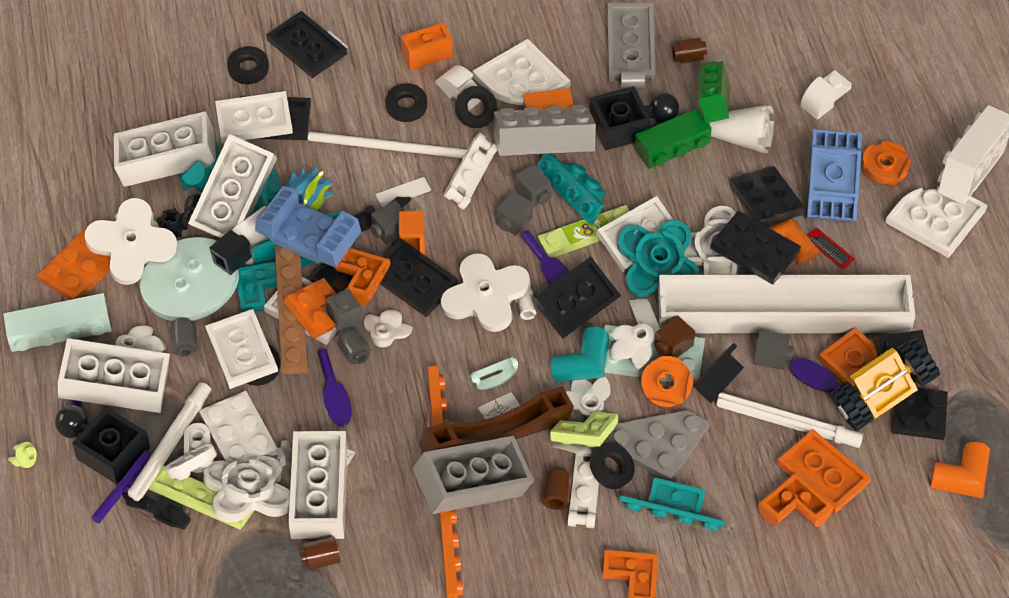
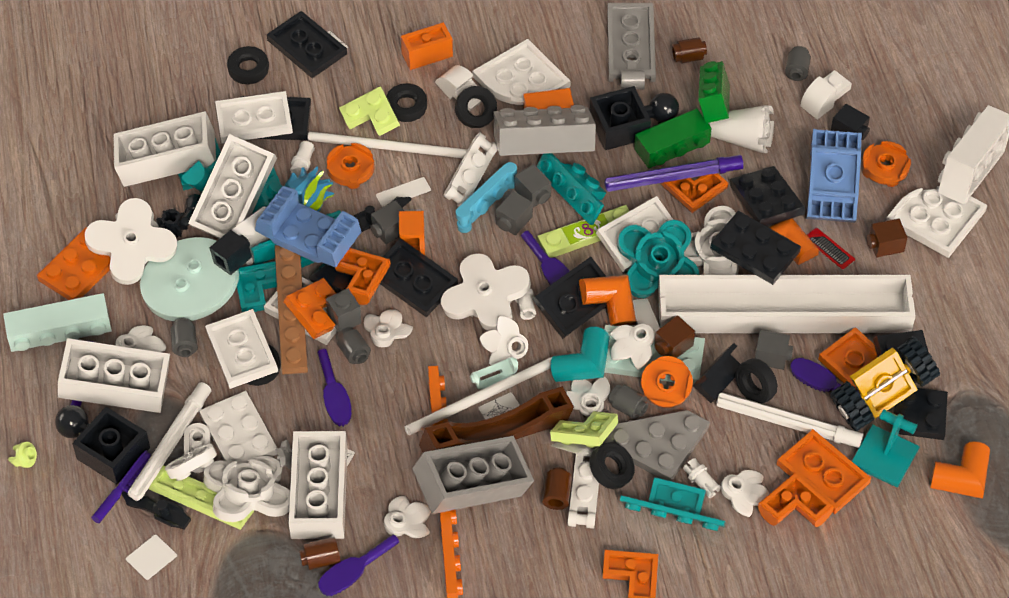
(151, 557): none -> white sticker
(302, 158): none -> white pin
(349, 570): none -> dark purple piece
(350, 176): none -> orange plate
(371, 106): none -> yellowish green plate
(407, 518): none -> white plate
(478, 397): none -> white piece
(485, 196): none -> medium azure plate
(501, 341): none -> white plate
(614, 292): none -> orange brick
(628, 401): none -> dark grey brick
(696, 193): none -> orange brick
(698, 474): none -> white pin
(719, 165): none -> dark purple axle
(748, 490): none -> white plate
(765, 376): none -> black tyre
(798, 63): none -> dark grey brick
(851, 120): none -> black brick
(885, 453): none -> teal plate
(887, 238): none -> reddish brown brick

